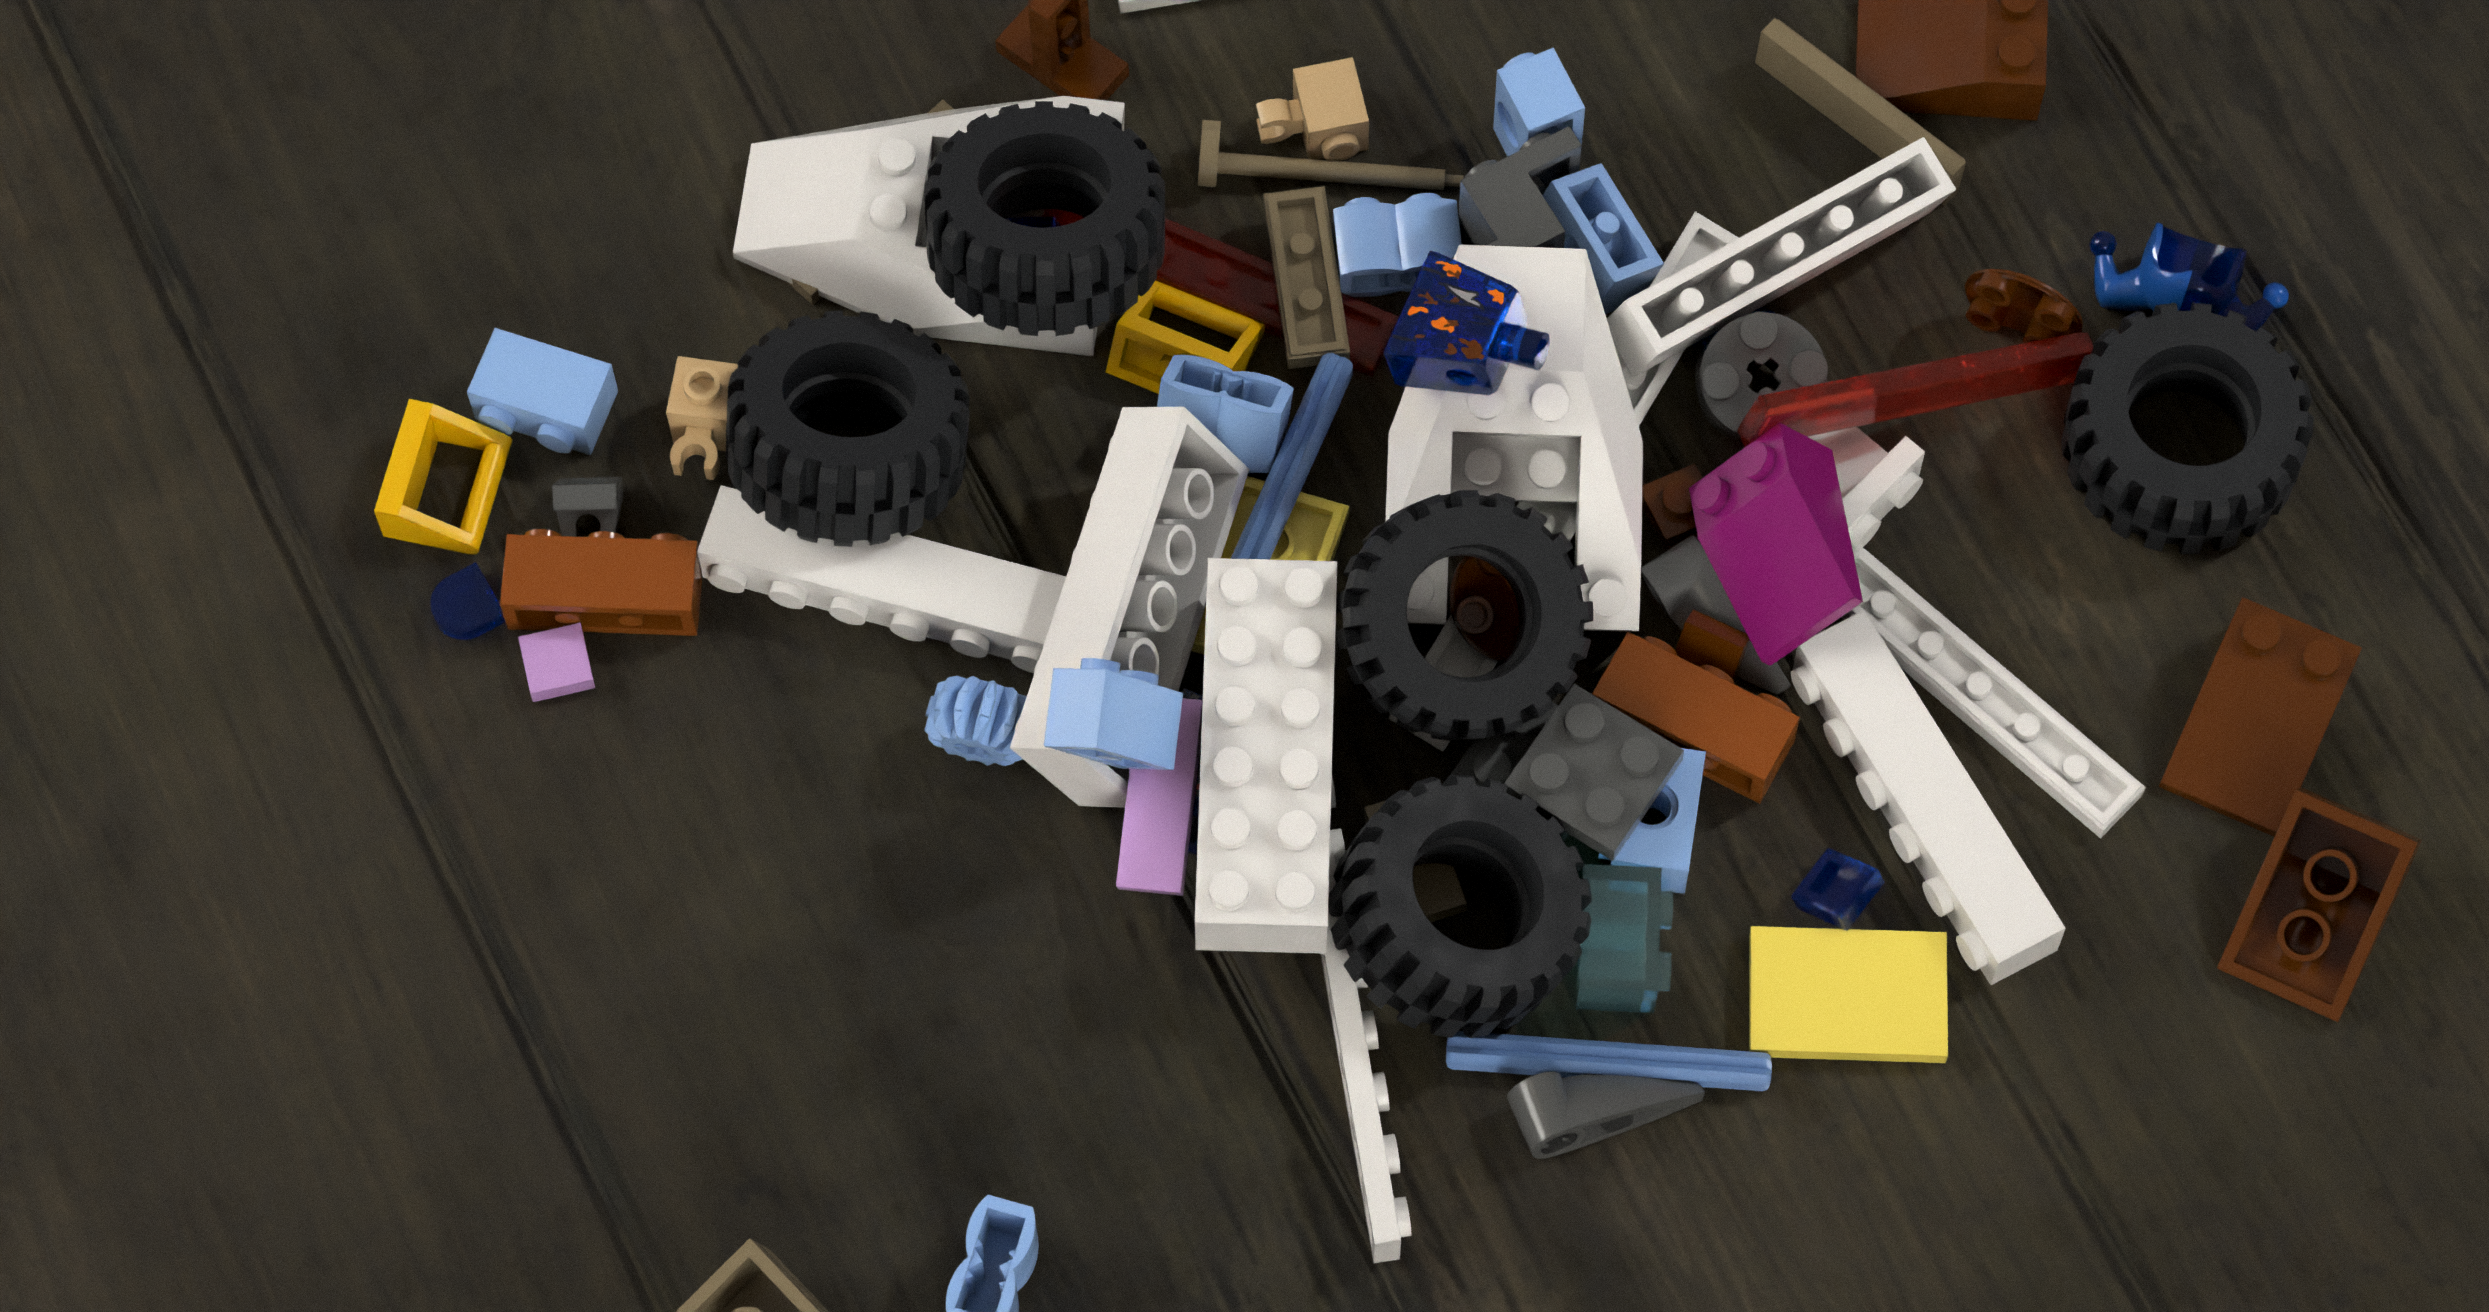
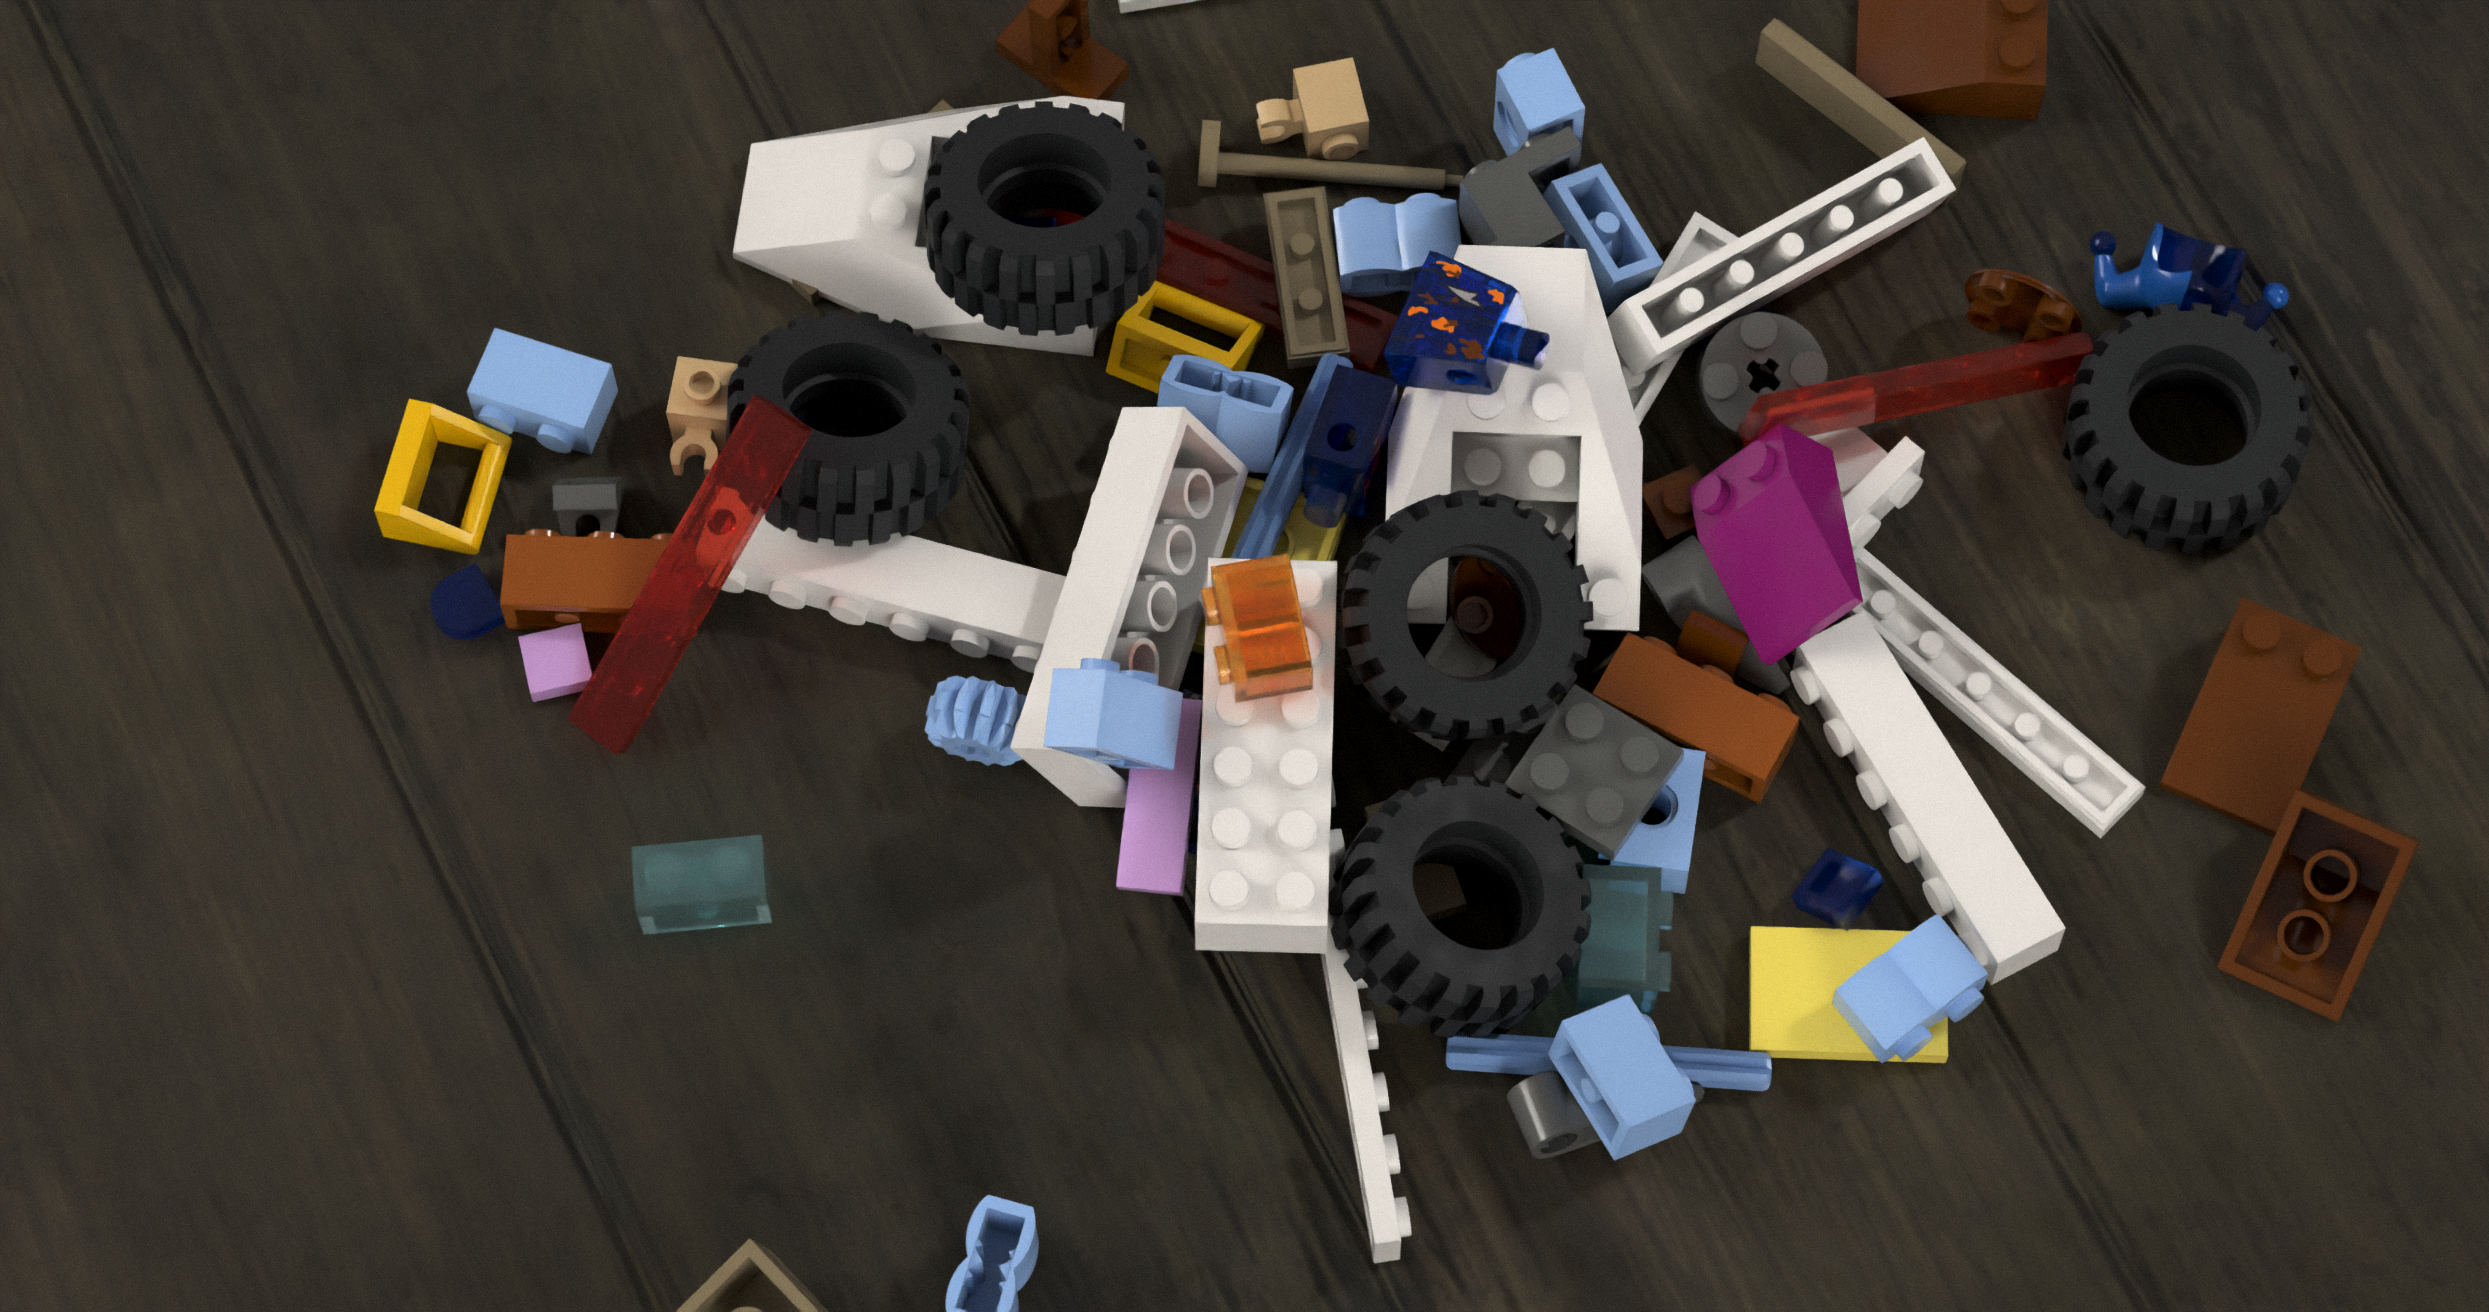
(689, 574): none -> clear red tile
(701, 884): none -> clear light blue brick
(1260, 628): none -> clear orange brick
(1343, 463): none -> clear blue torso
(1622, 1076): none -> light blue brick
(1911, 990): none -> light blue brick

